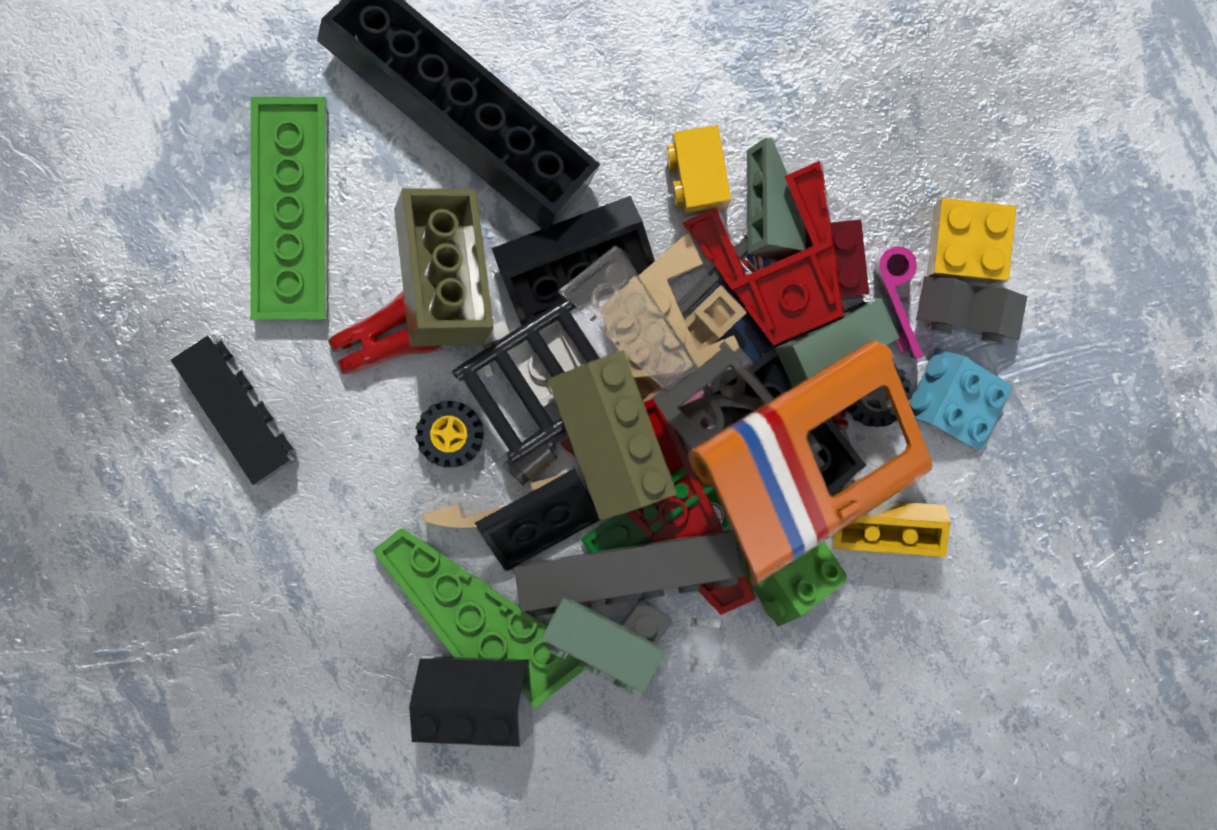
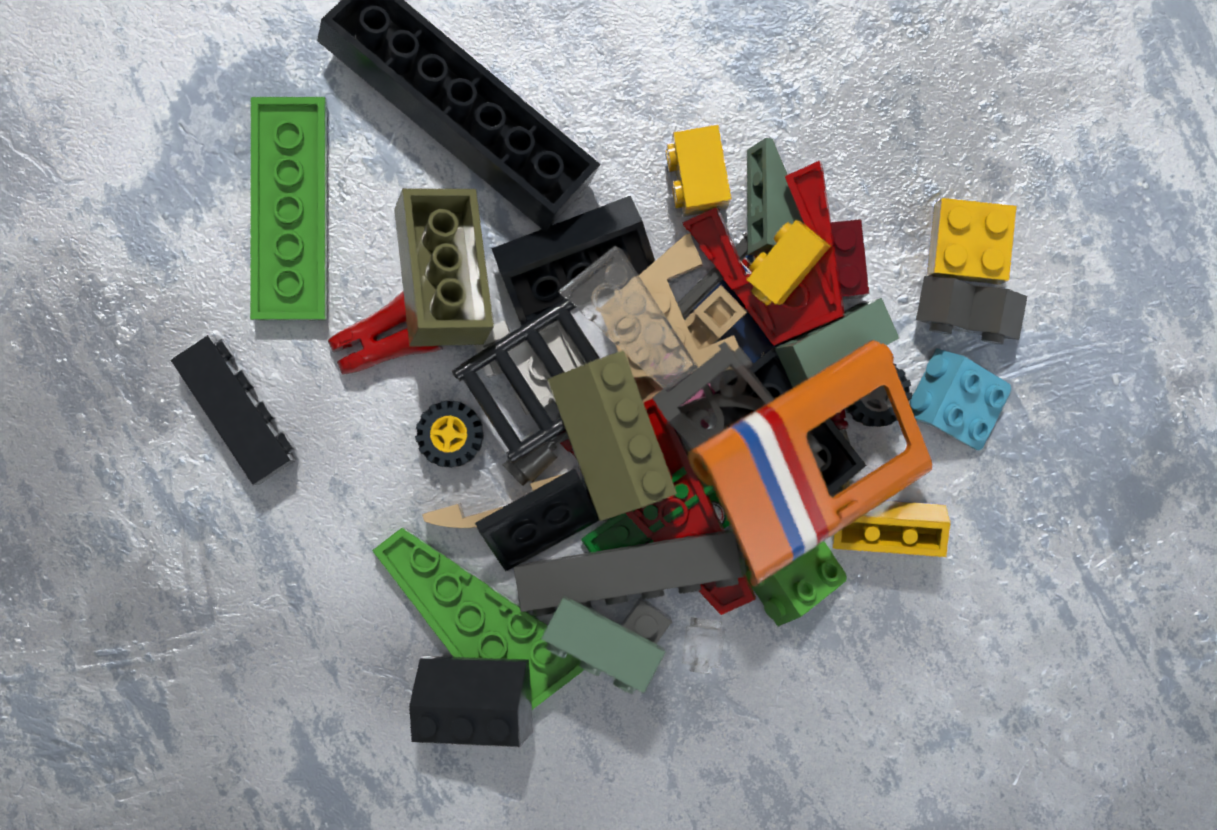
(787, 263): none -> yellow brick
(894, 268): dark pink door -> none

